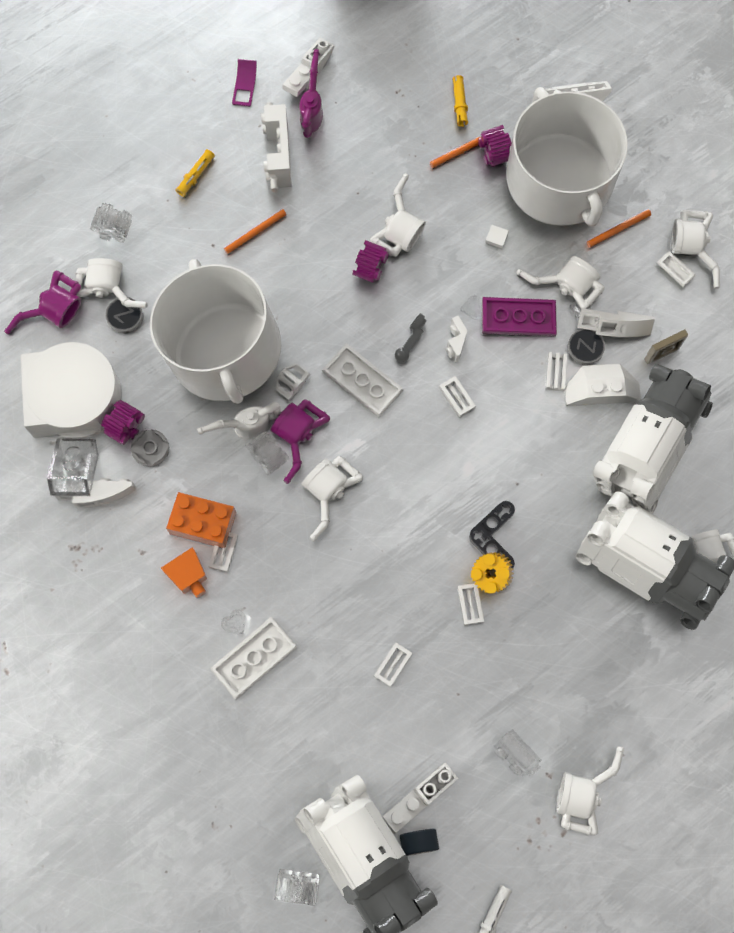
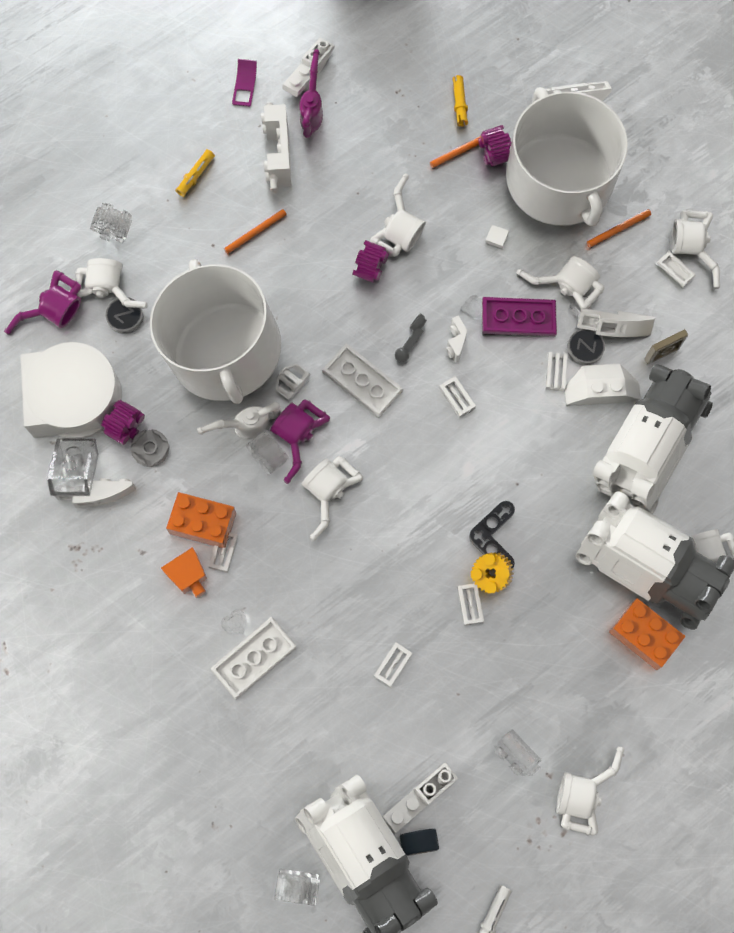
(647, 634): none -> orange brick

